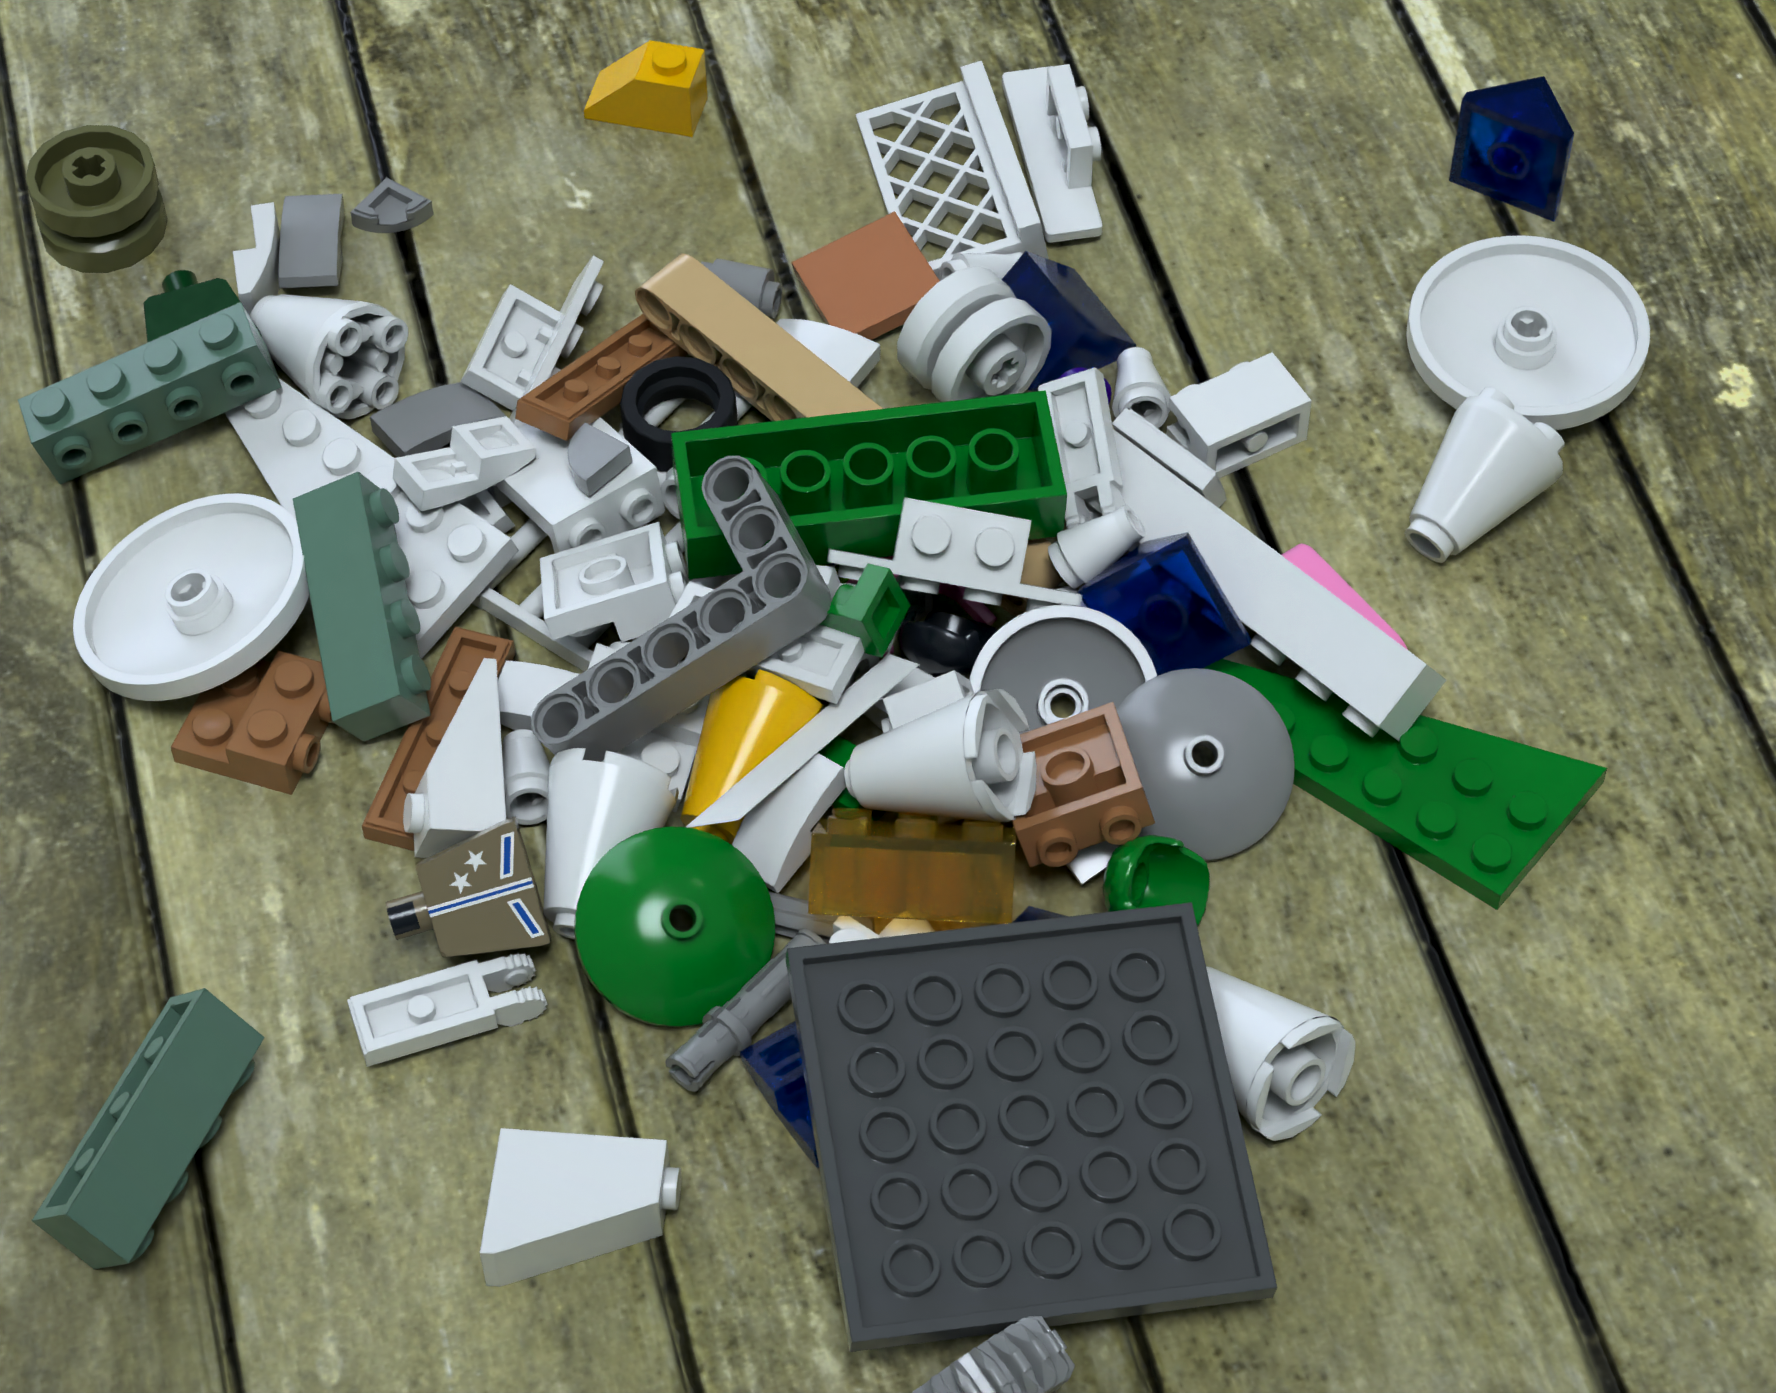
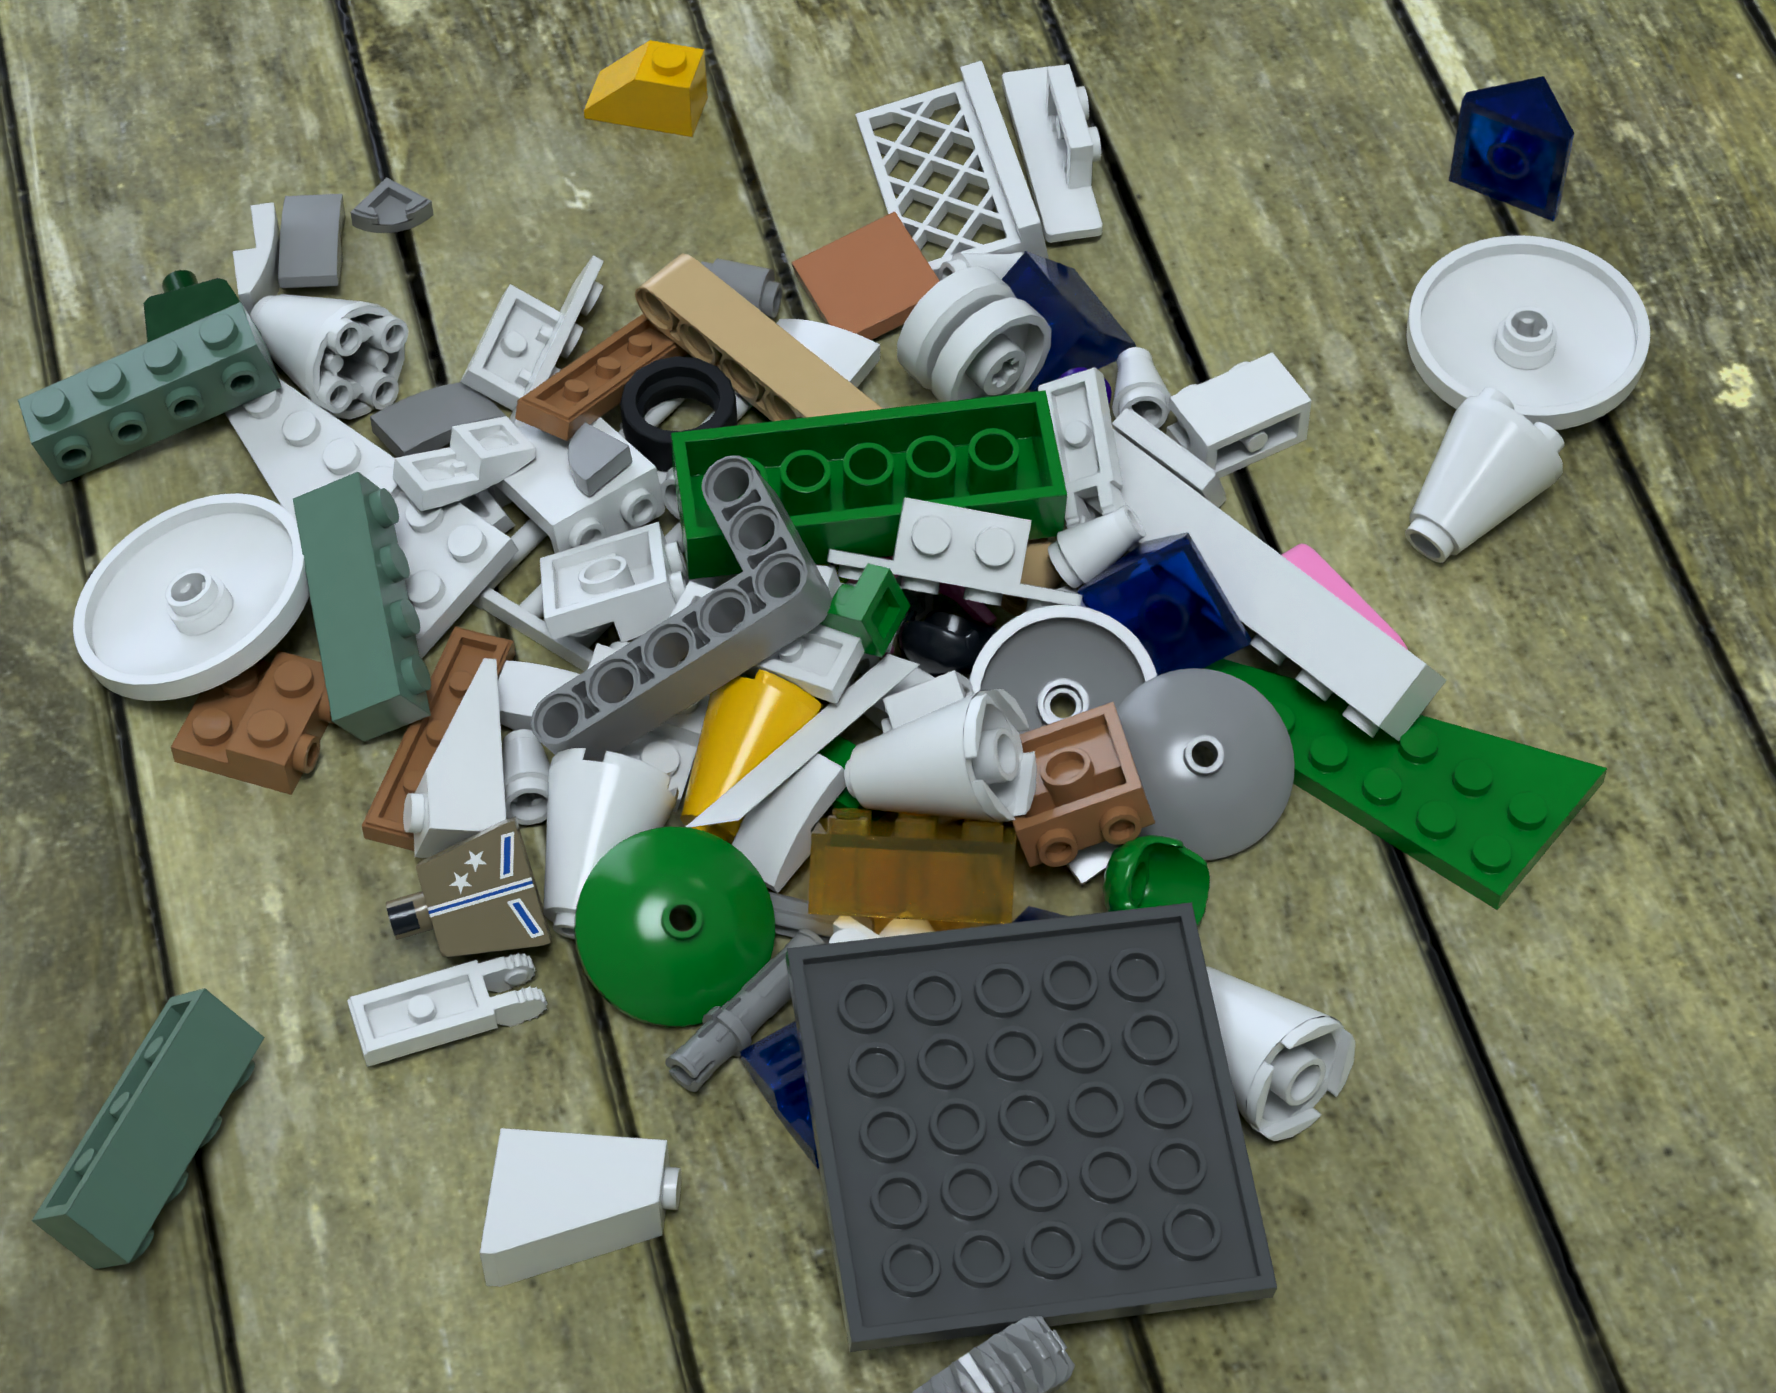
(96, 198): olive wheel -> none

